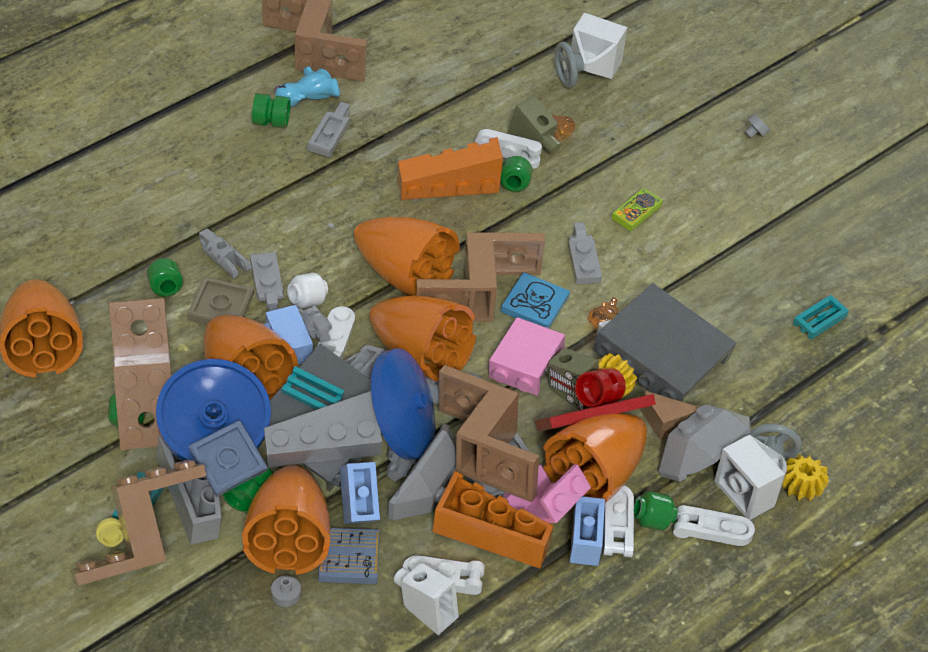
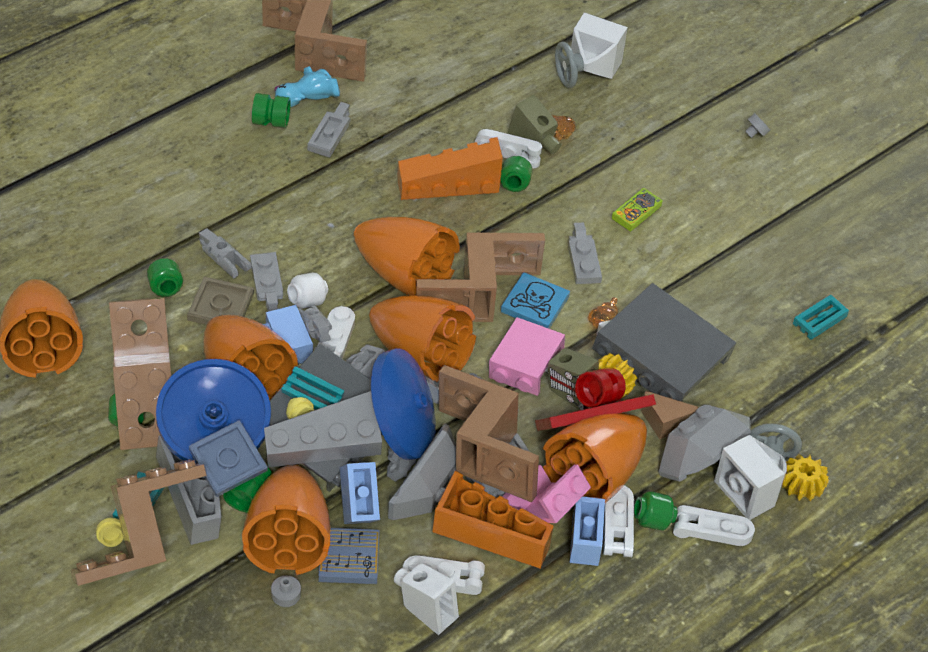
(298, 407): none -> light yellow plate

